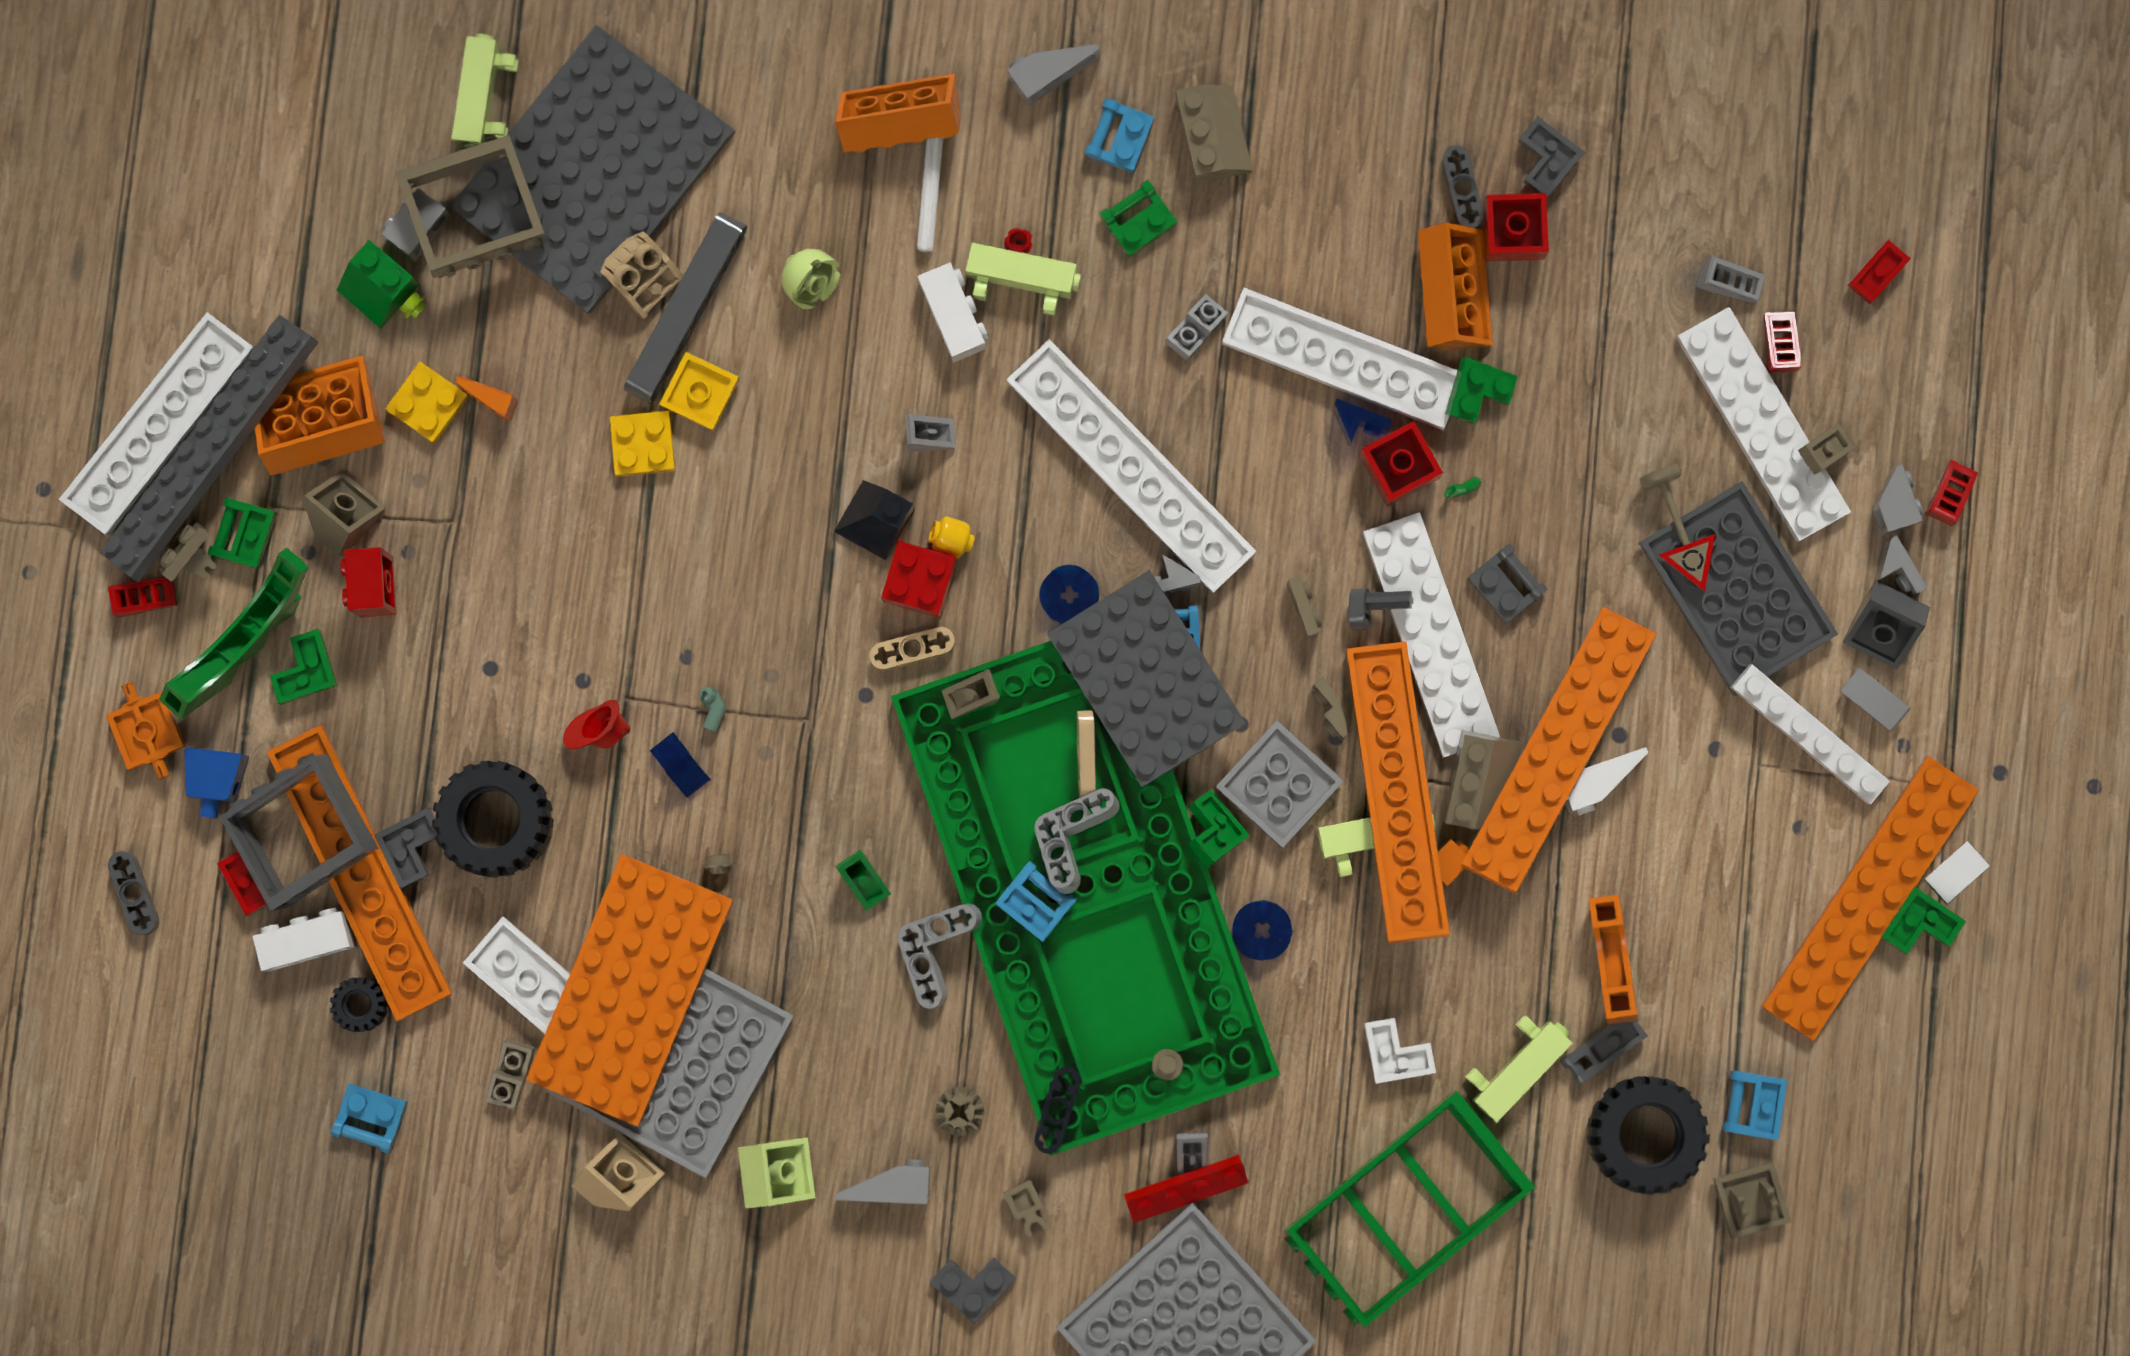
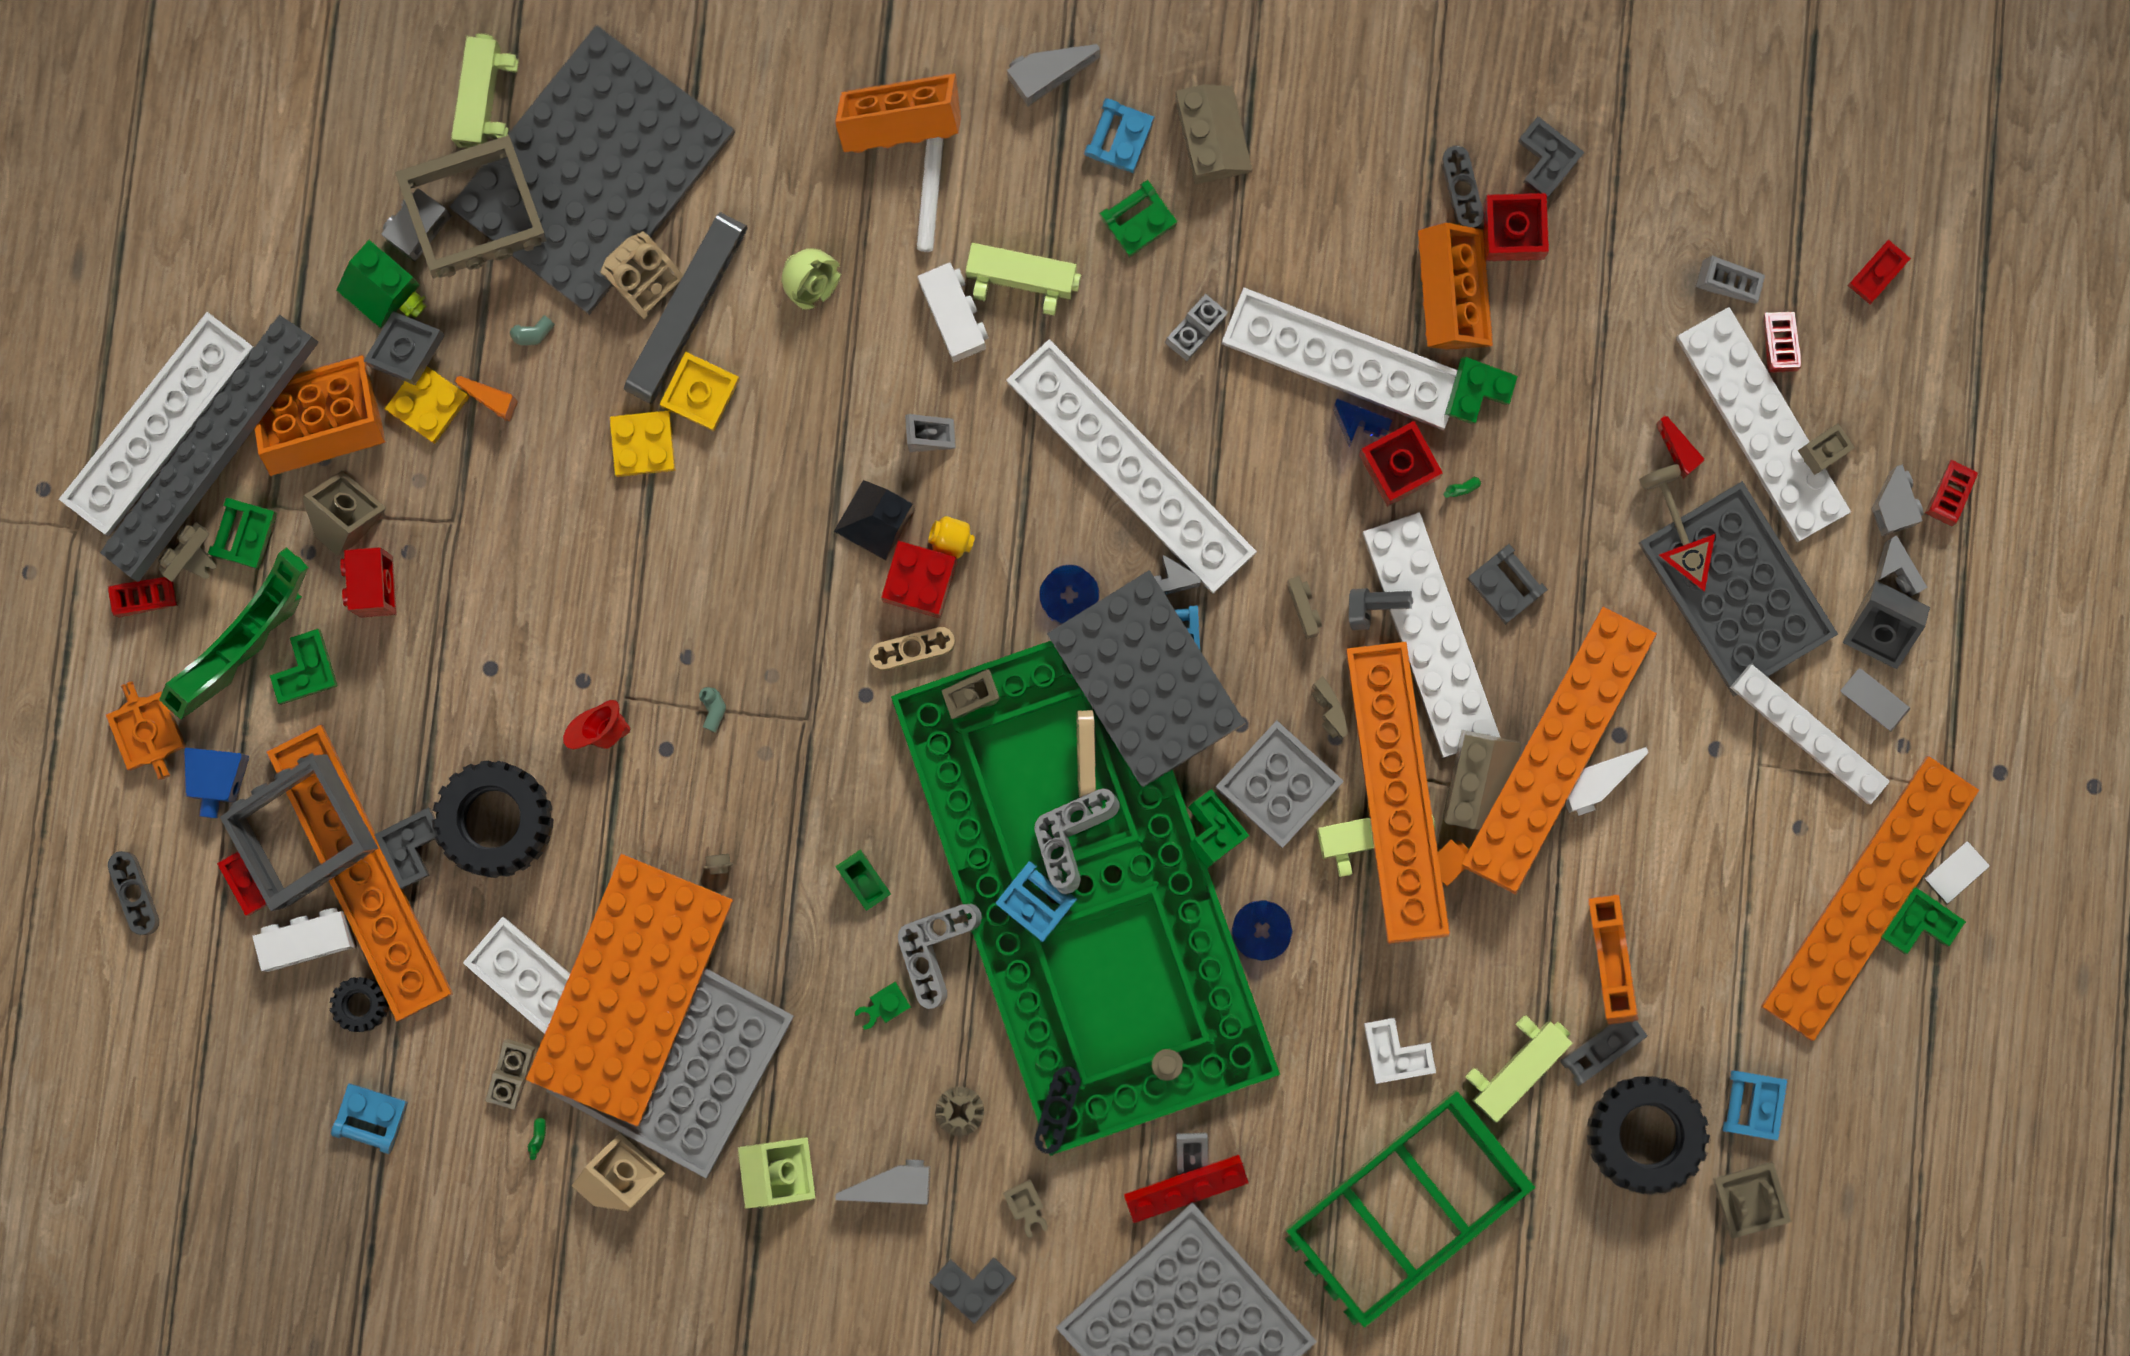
(404, 348): none -> dark grey plate
(531, 335): none -> sand green arm
(538, 1137): none -> green piece
(680, 765): clear blue slope -> none
(887, 1003): none -> green plate
(1018, 234): red plate -> none
(1679, 447): none -> red slope

